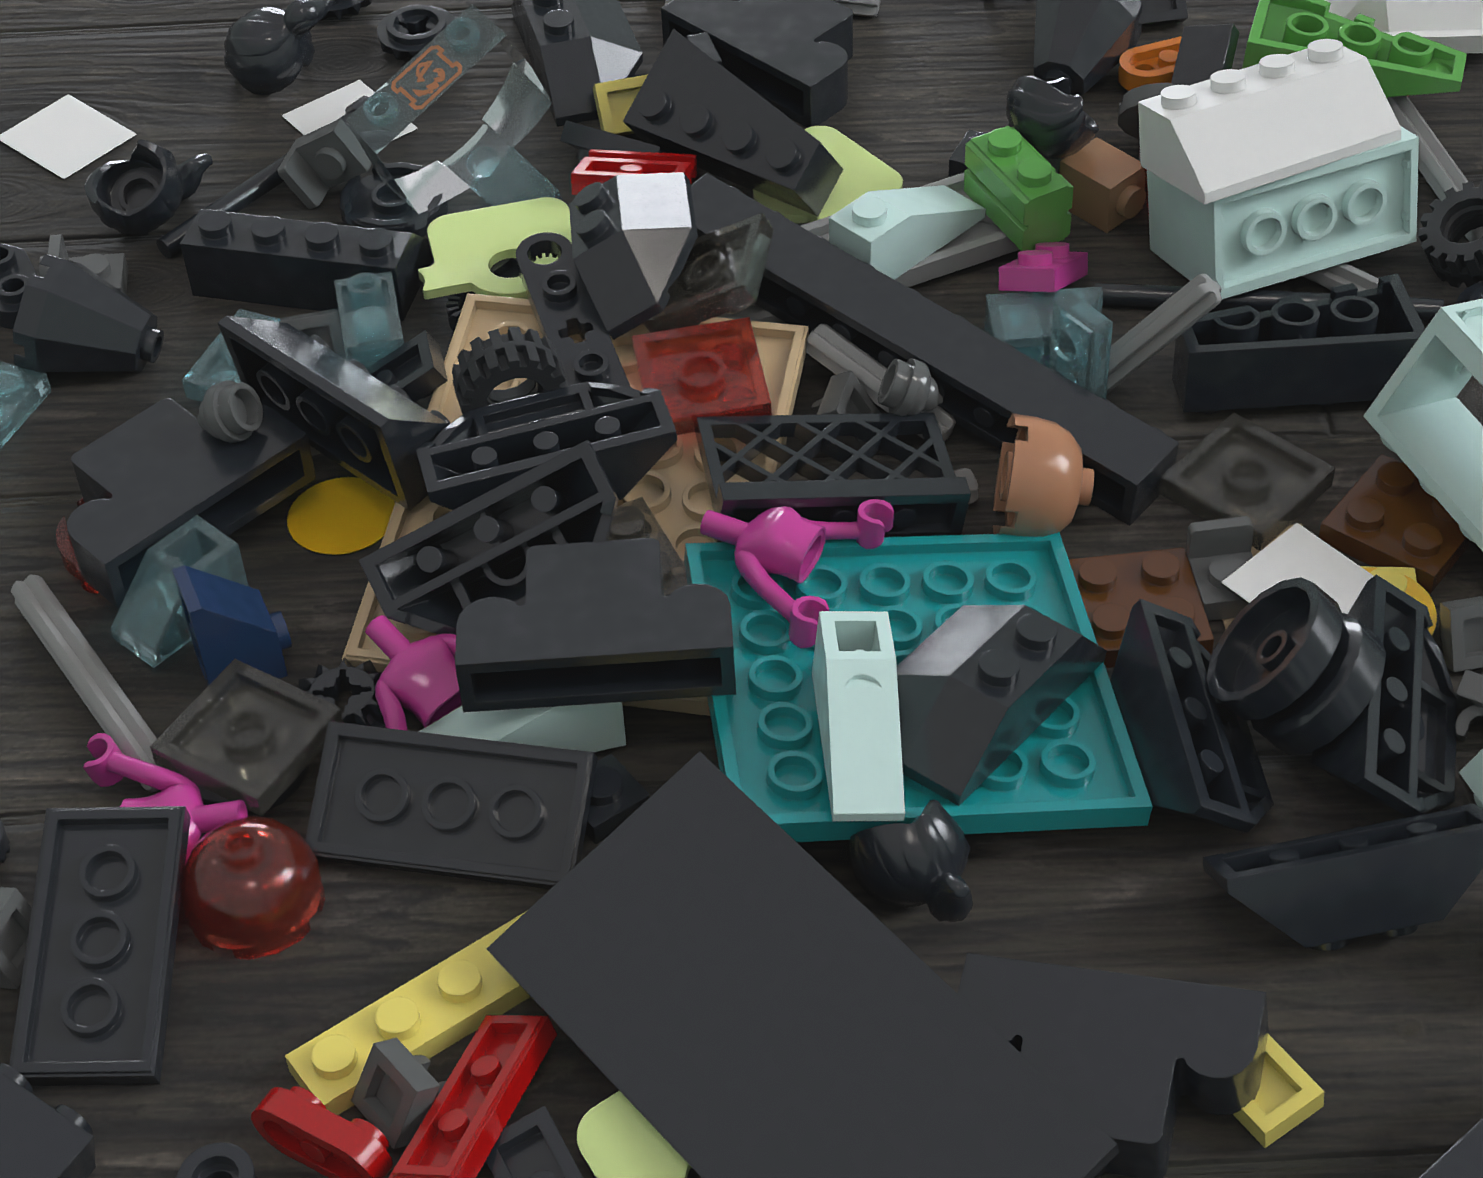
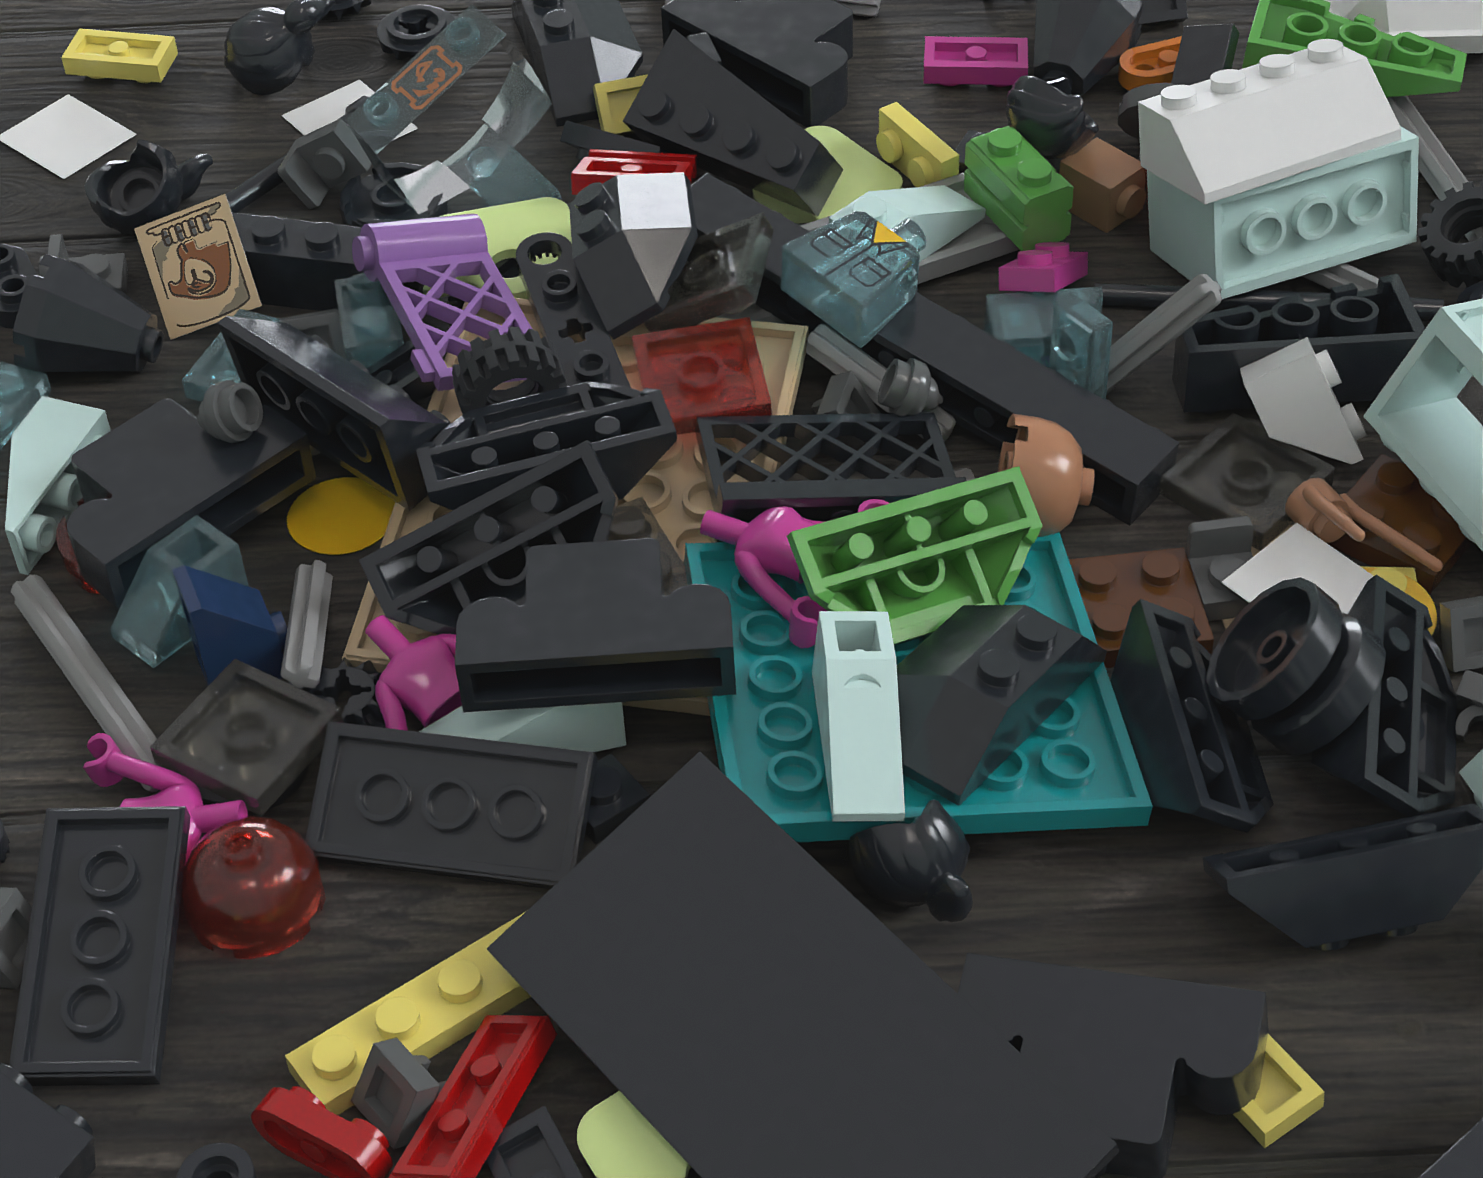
(43, 476): none -> light aqua slope
(119, 55): none -> light yellow plate
(197, 266): none -> tan sticker
(307, 625): none -> light grey axle
(434, 255): none -> medium lavender piece
(854, 272): none -> clear light blue torso
(914, 147): none -> light yellow plate
(922, 553): none -> bright green wedge
(975, 60): none -> dark pink plate
(1298, 402): none -> white slope
(1330, 516): none -> nougat plant

